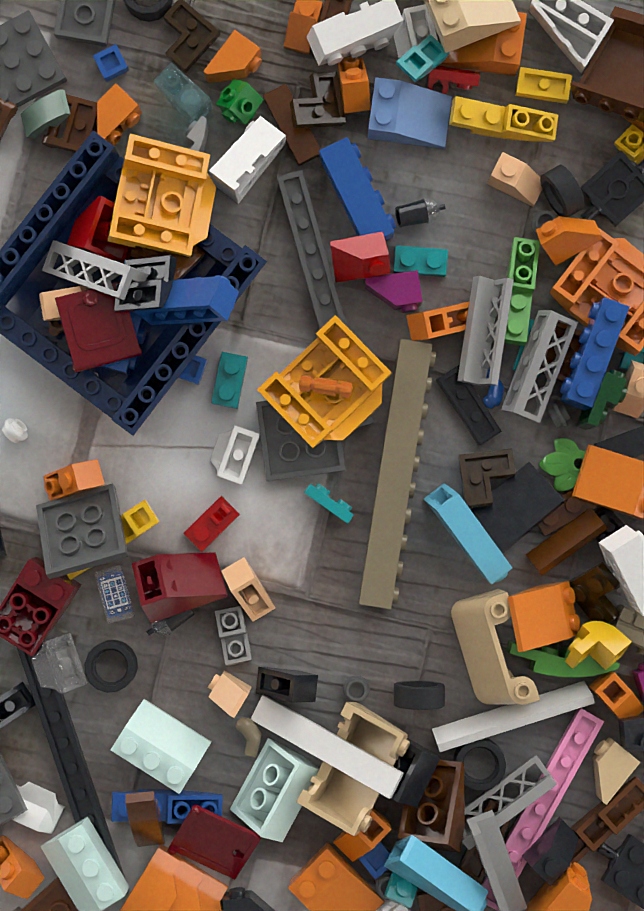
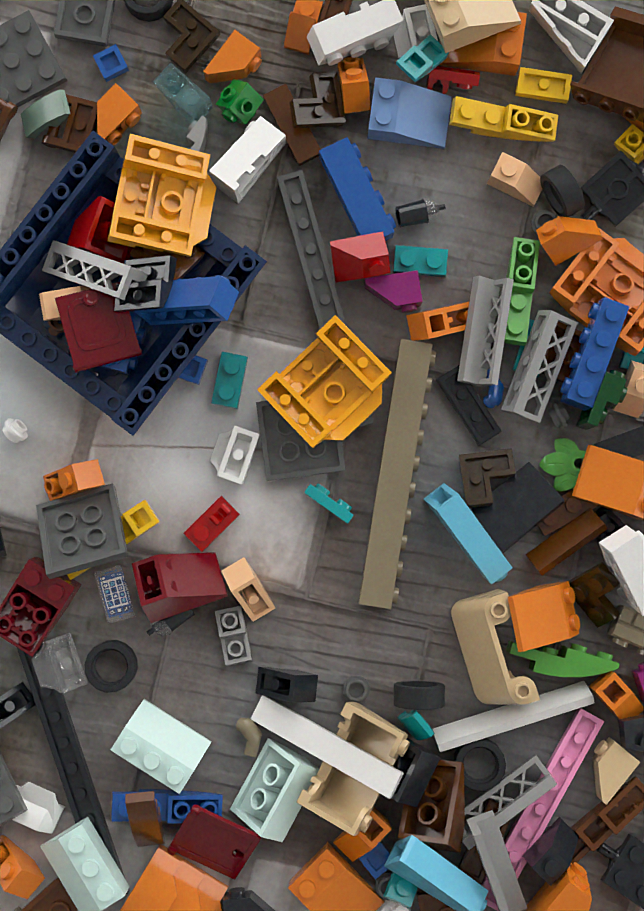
(228, 692): light nougat slope -> none
(325, 386): orange axle -> none
(416, 725): none -> teal slope
(599, 641): yellow brick -> none

